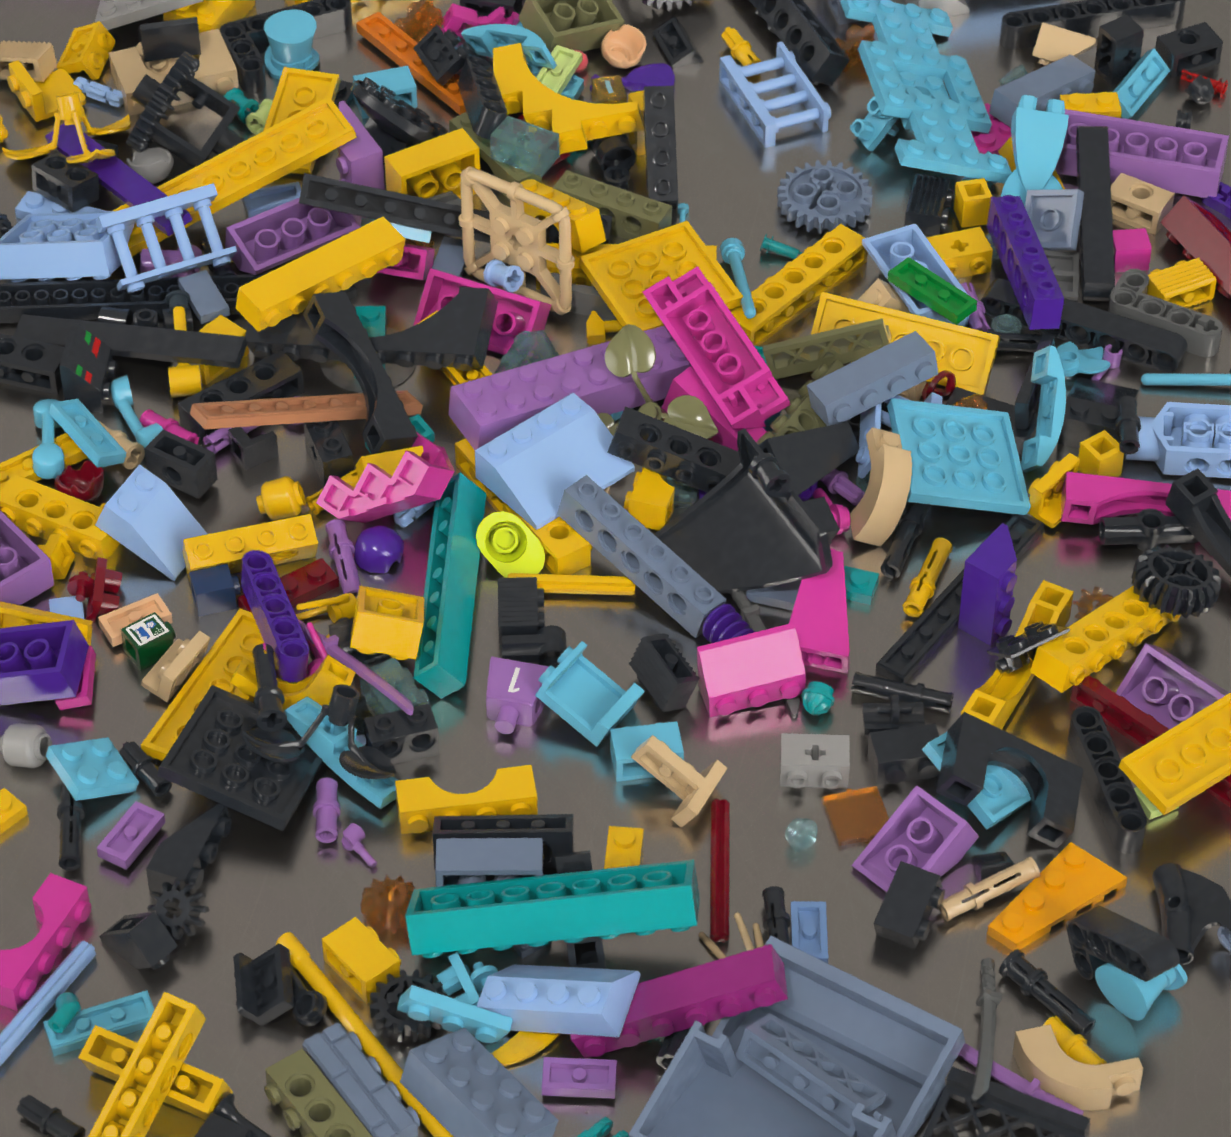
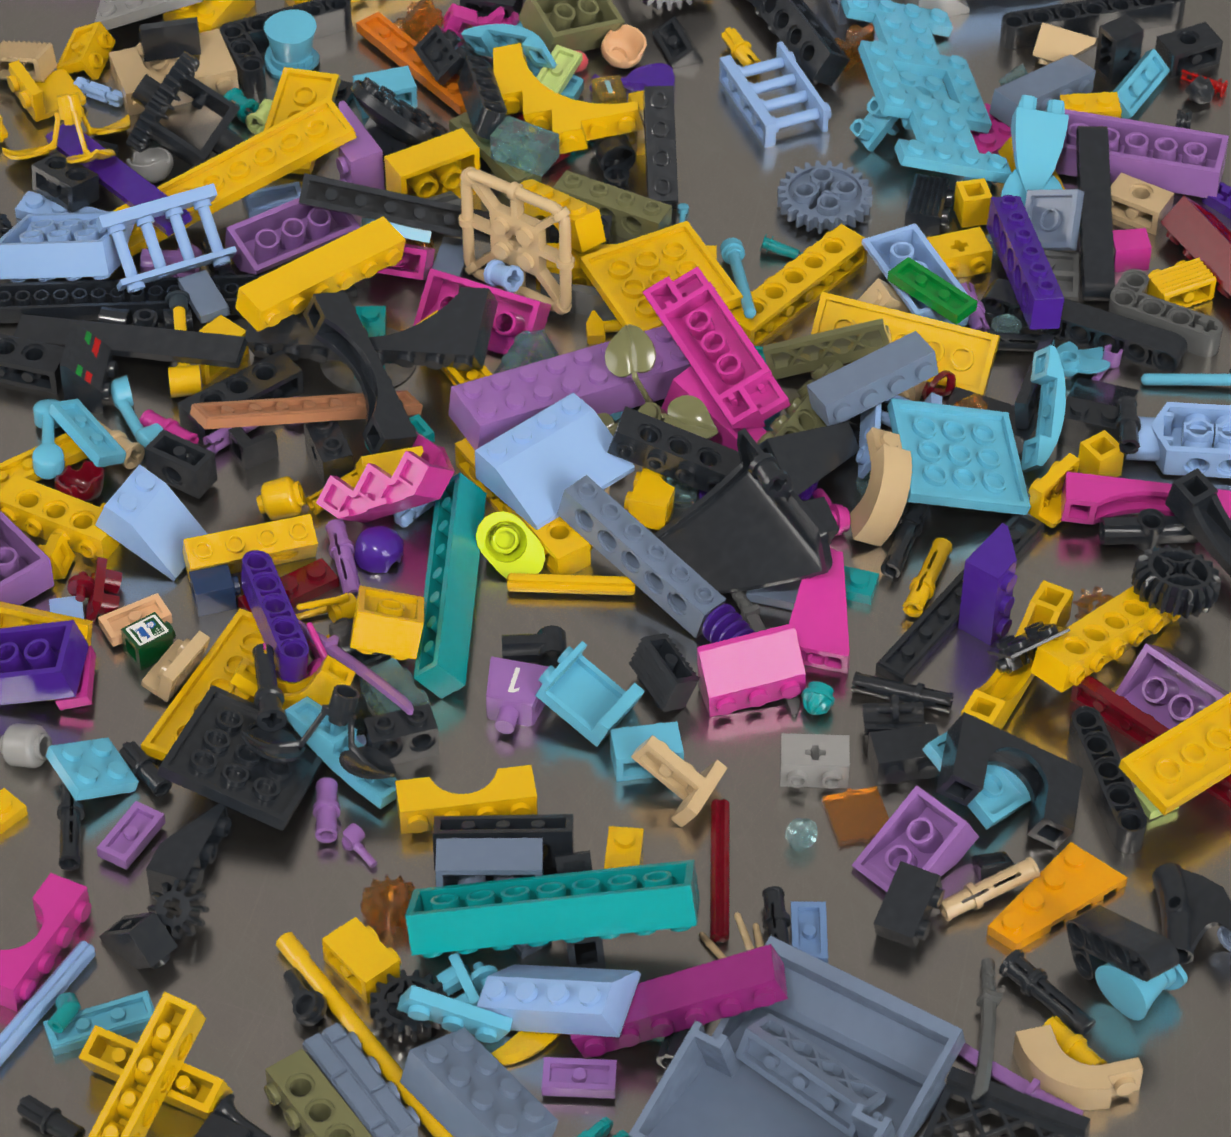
(264, 984): black bracket -> none
(519, 606): black brick -> none
(838, 483): medium lavender axle -> none

